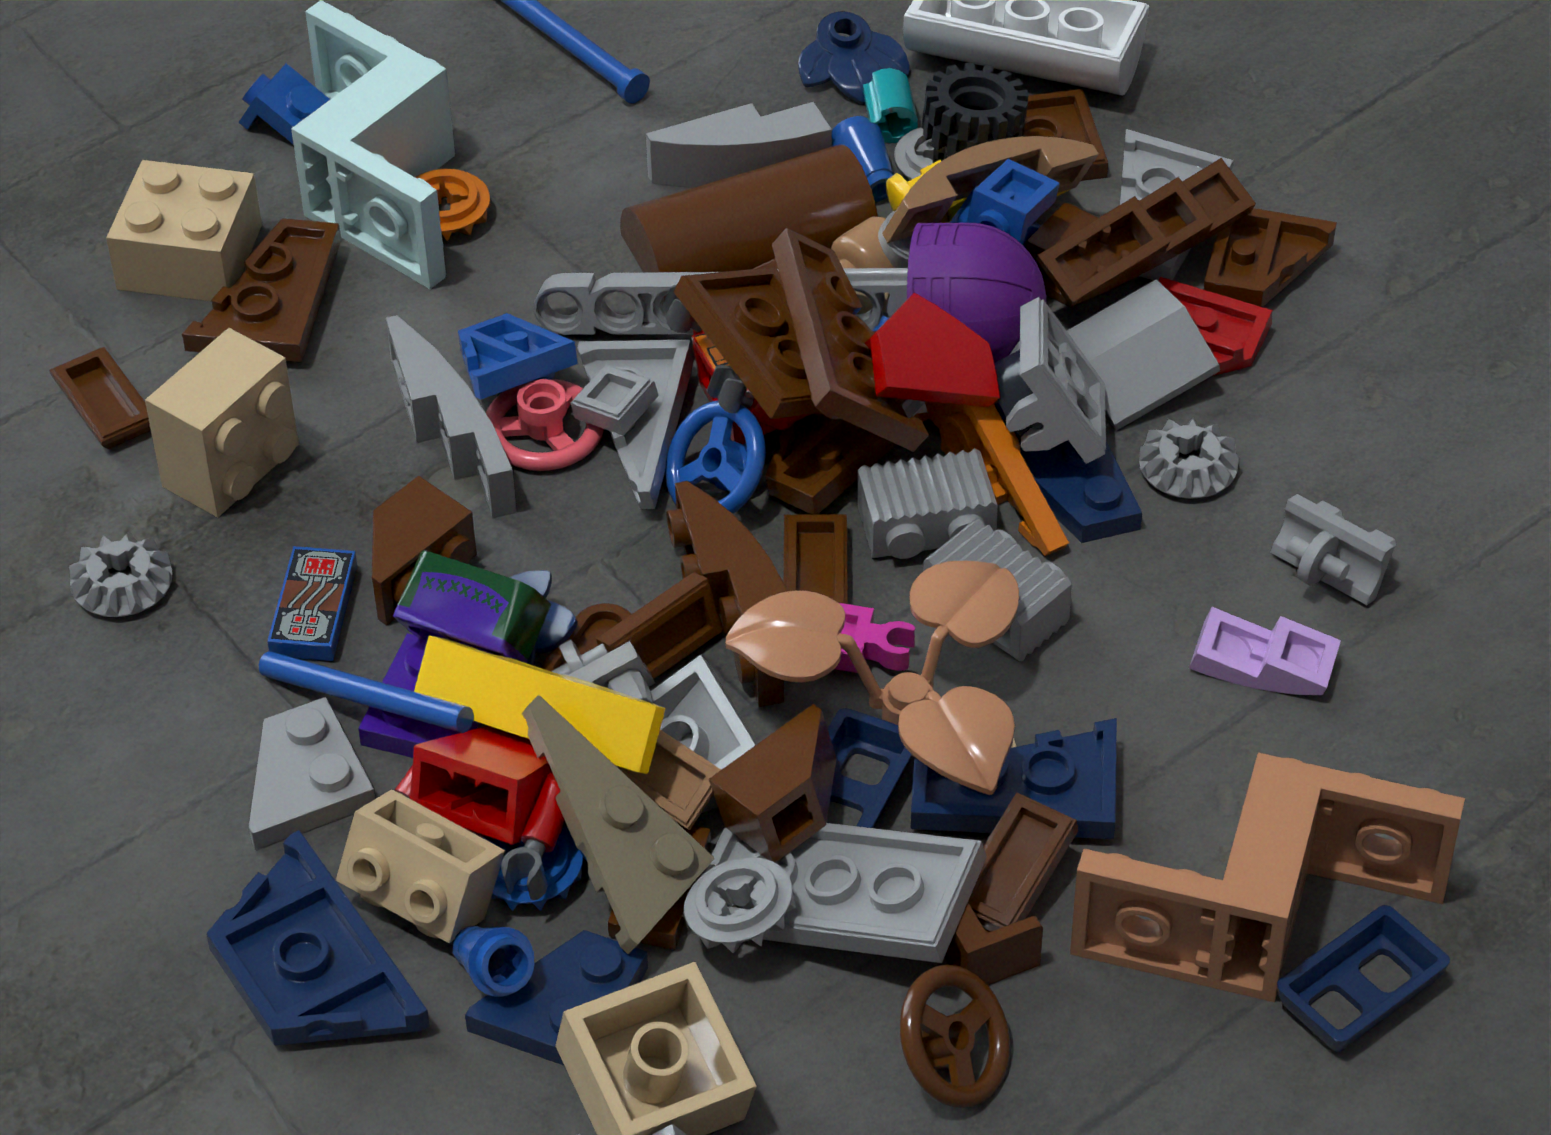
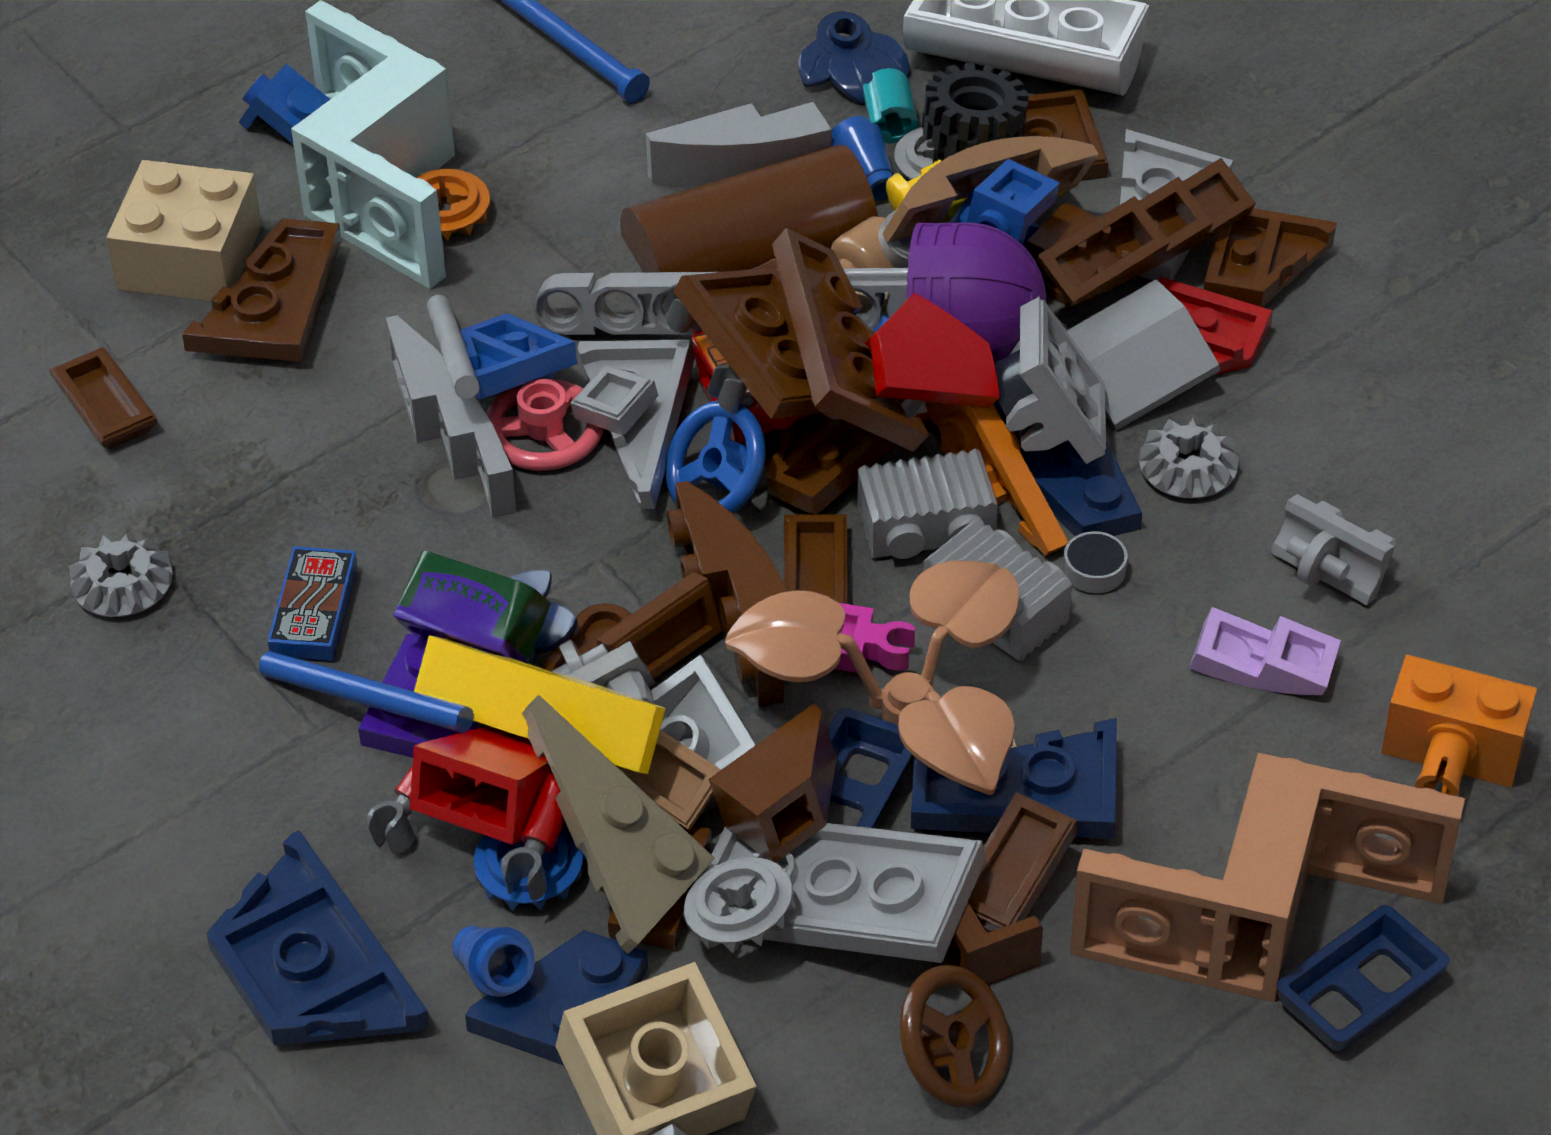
(222, 422): tan brick -> none
(304, 774): light grey wing -> none
(413, 522): reddish brown slope -> none
(419, 865): tan brick -> none
(452, 347): none -> light grey bar
(1095, 562): none -> tile
(1457, 724): none -> orange brick

